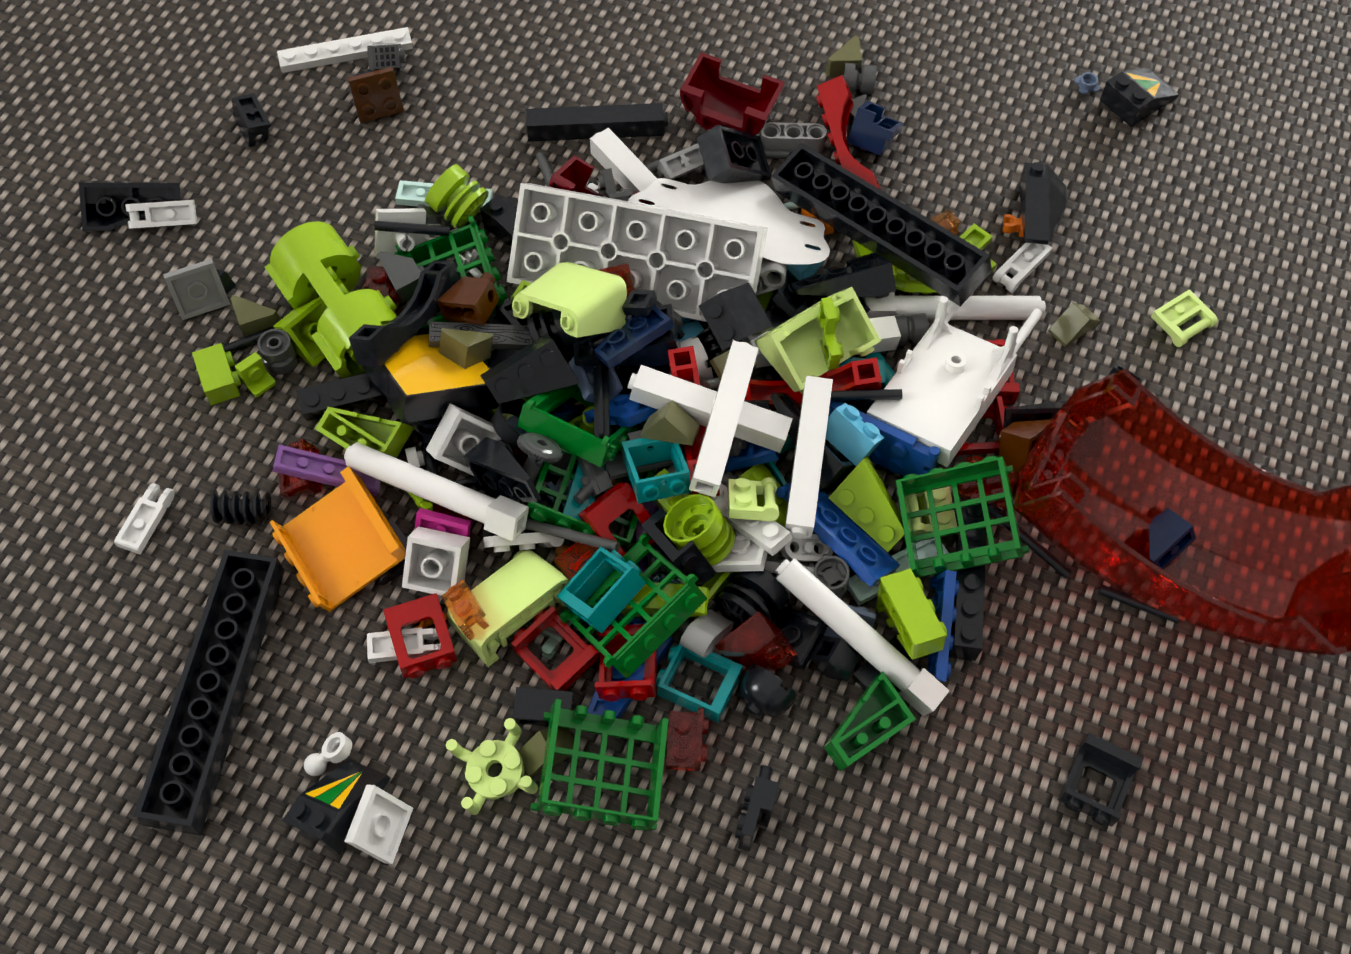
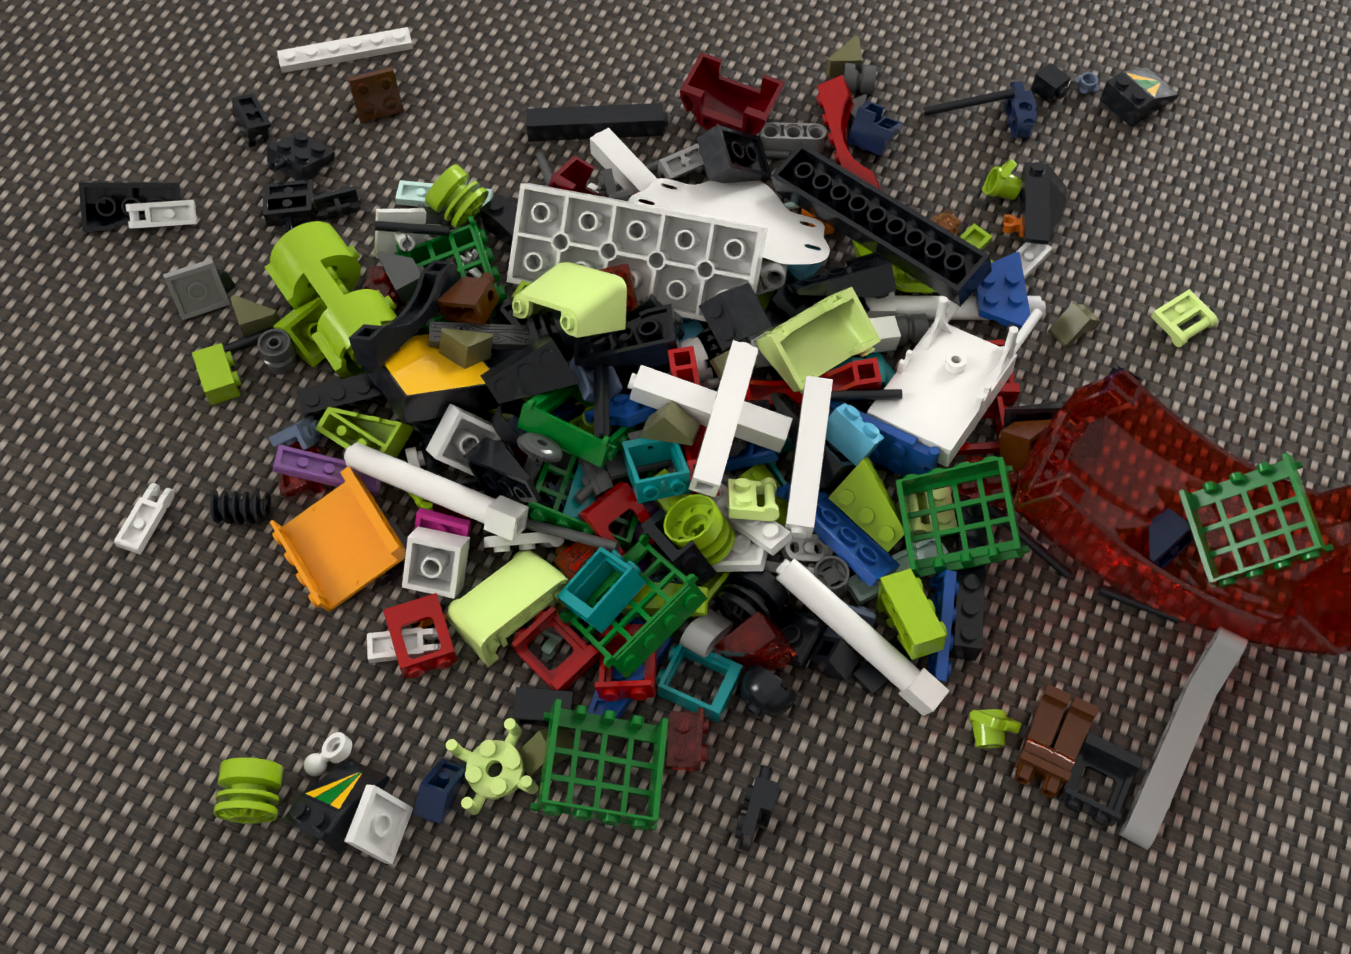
(210, 694): black brick -> none
(248, 790): none -> lime wheel
(254, 375): lime bracket -> none
(289, 203): none -> black plate
(298, 156): none -> black plate
(302, 431): none -> sand blue bracket
(337, 202): none -> black hips
(385, 55): dark grey slope -> none
(439, 791): none -> dark blue slope
(465, 608): clear orange hinge -> none
(633, 336): dark blue wing -> none
(640, 302): black plate -> none
(828, 318): lime plate -> none
(869, 723): green wedge -> none
(968, 102): none -> black piece
(990, 727): none -> lime piece
(1002, 183): none -> lime piece
(1004, 293): none -> blue wing
(1021, 111): none -> dark blue piece
(1050, 83): none -> black brick
(1055, 762): none -> reddish brown hips
(1180, 737): none -> light grey beam
(1241, 484): none -> green window

